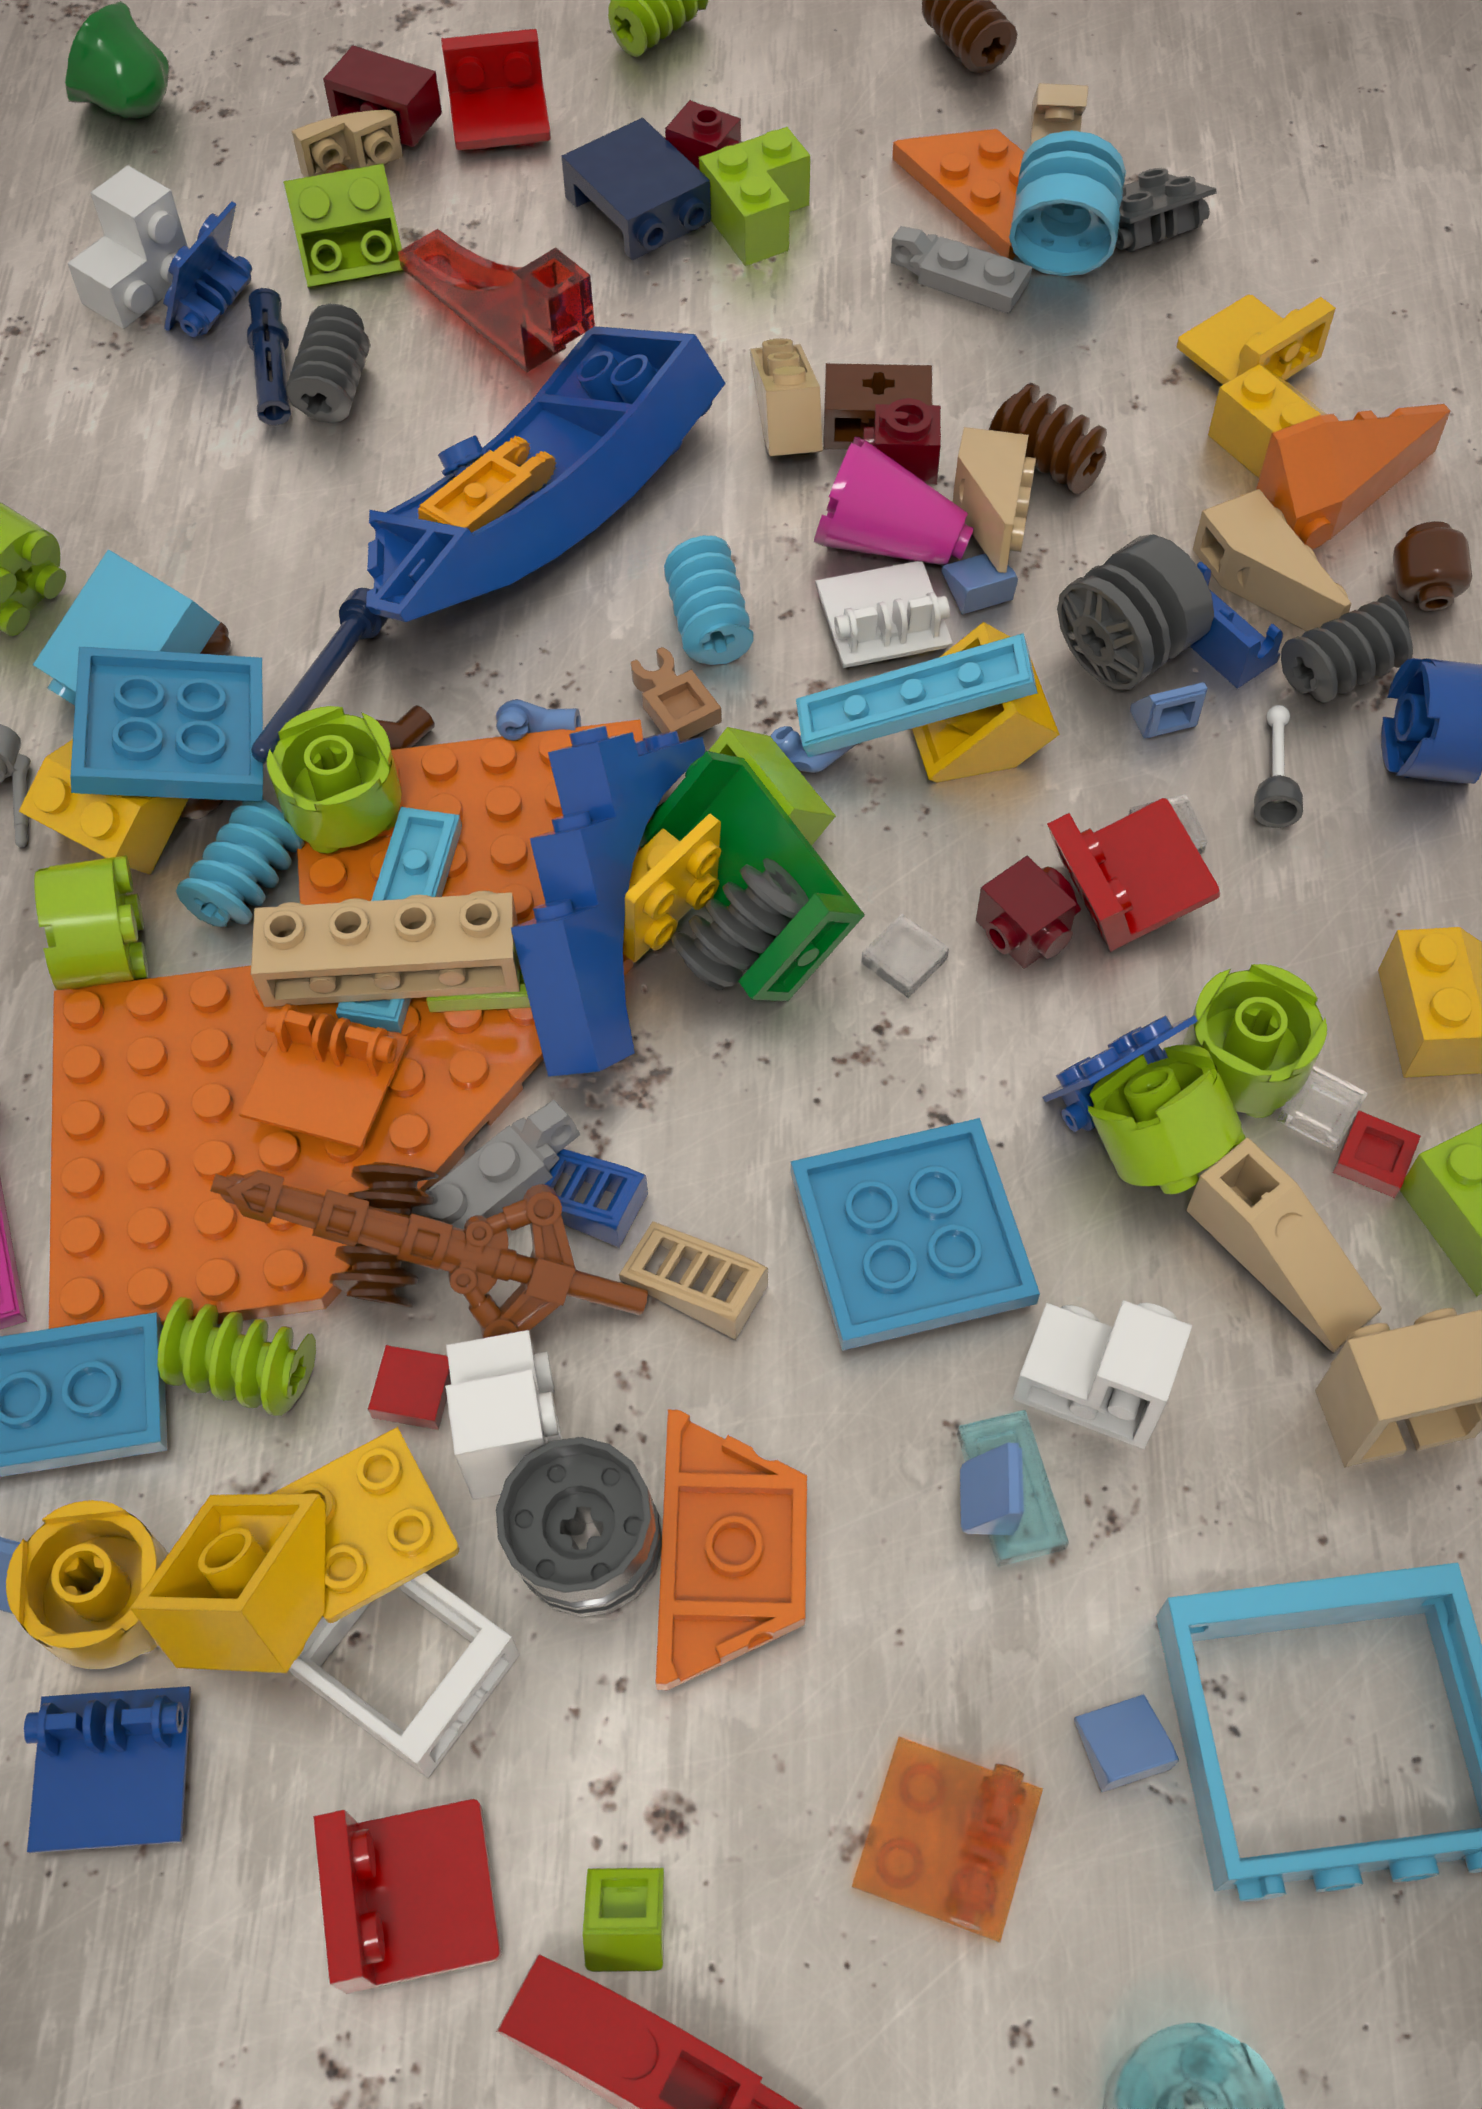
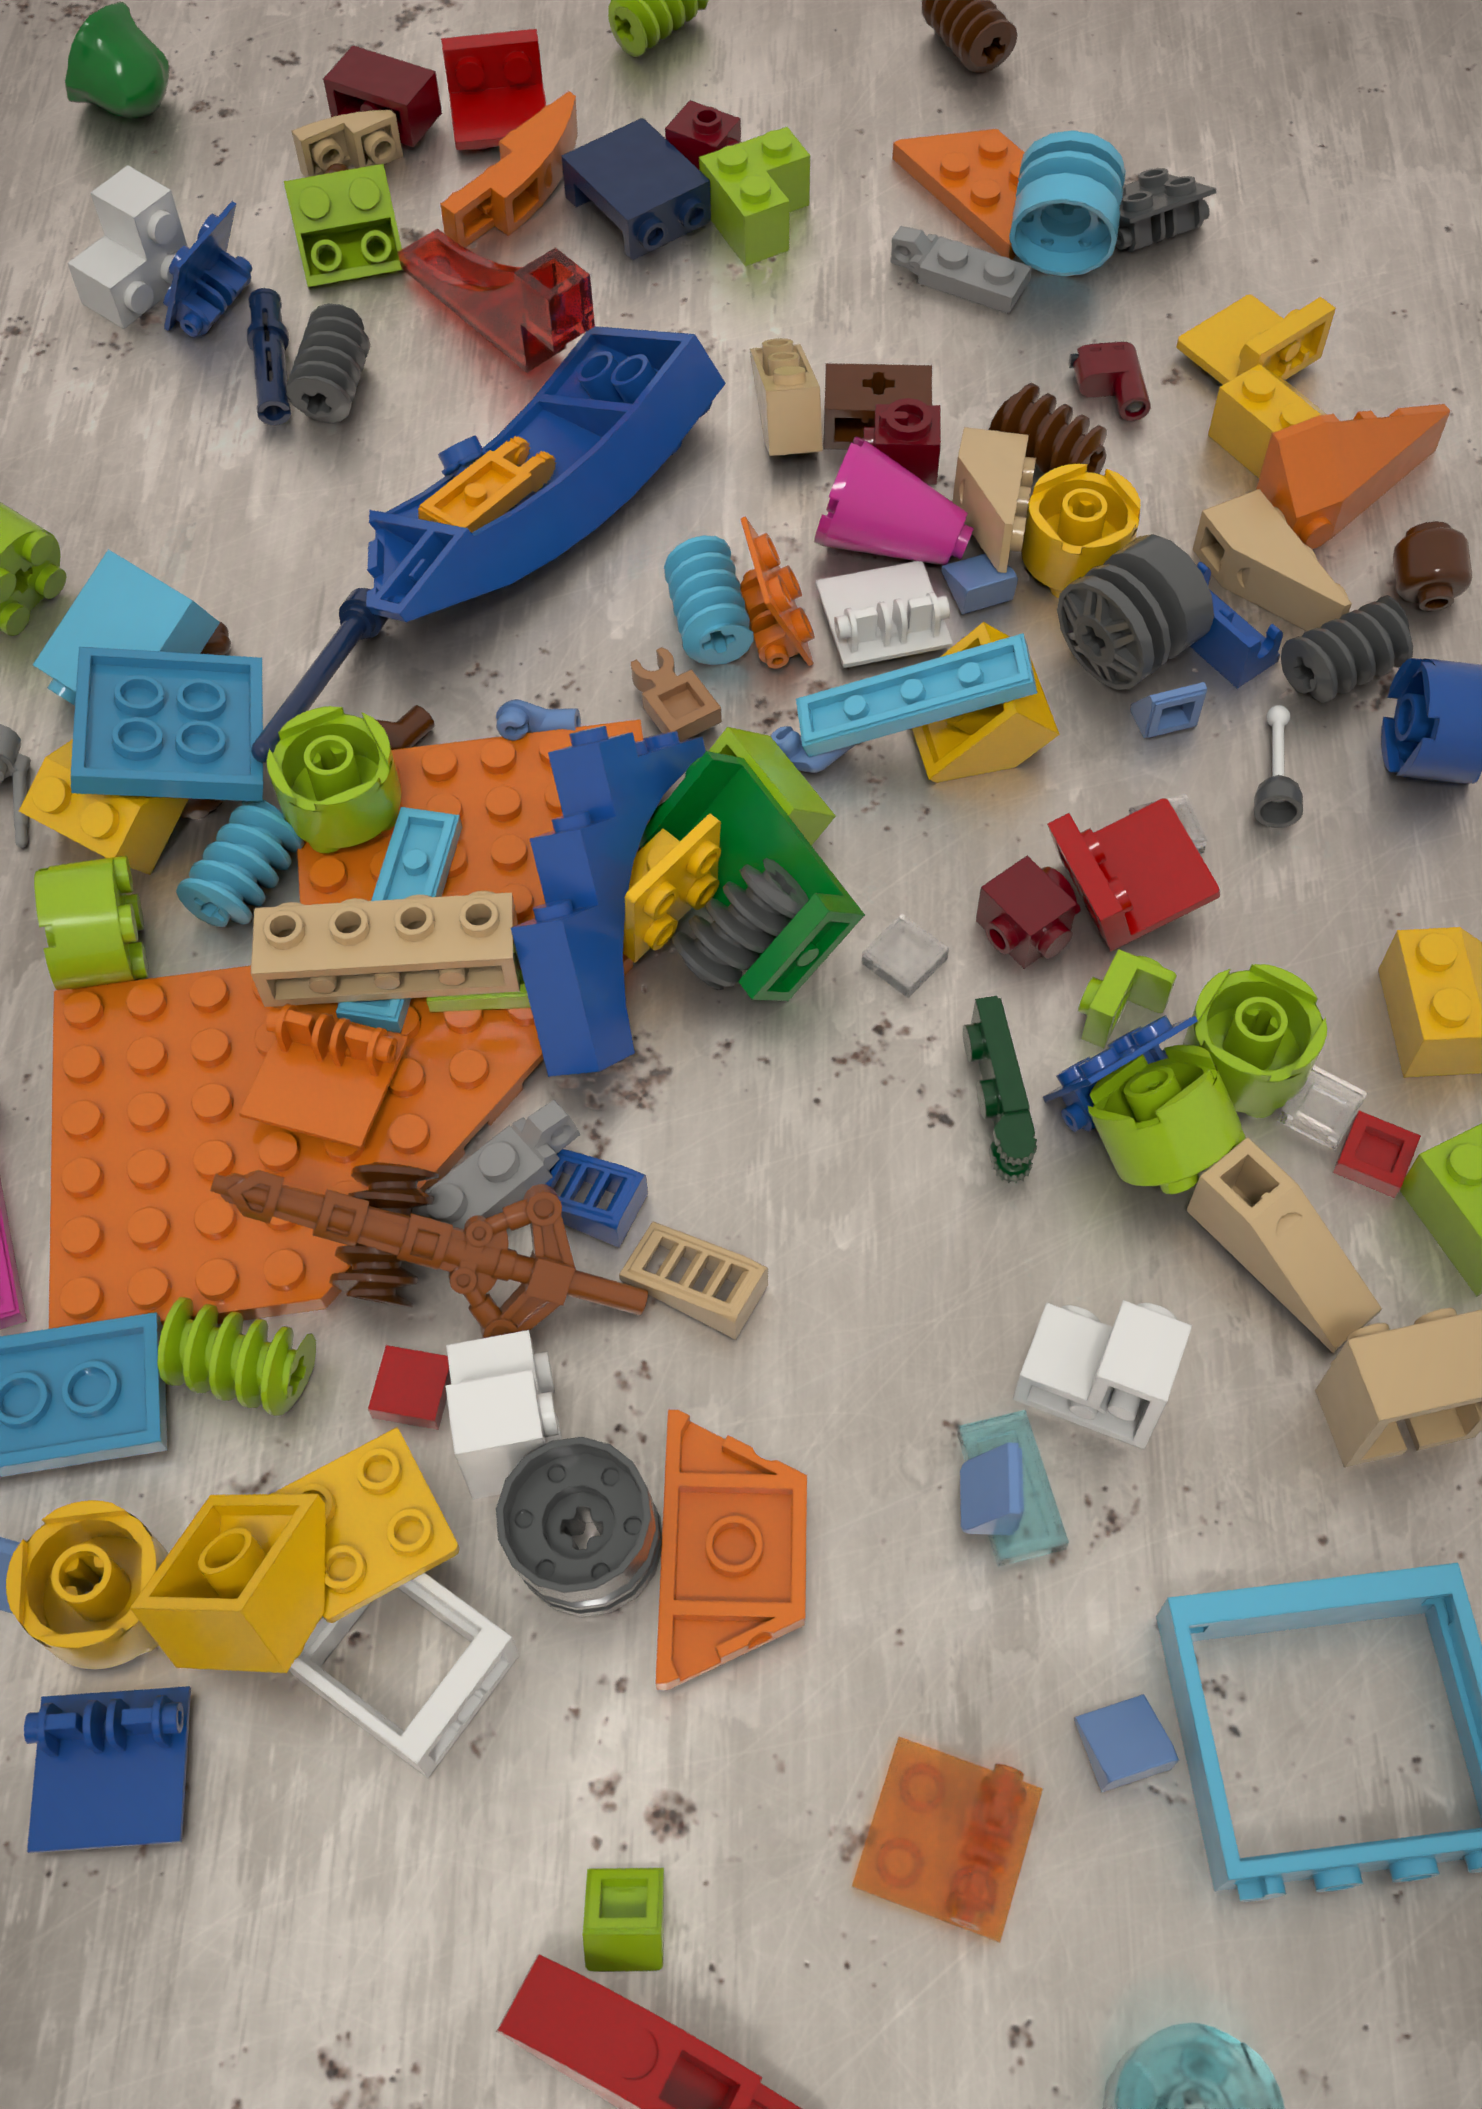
(405, 1895): red bracket -> none
(520, 181): none -> orange slope
(770, 598): none -> orange hinge
(913, 1234): dark azure plate -> none
(1002, 1090): none -> dark green hinge
(1057, 109): tan slope -> none
(1077, 523): none -> yellow brick
(1112, 371): none -> dark red piece
(1127, 979): none -> lime bracket

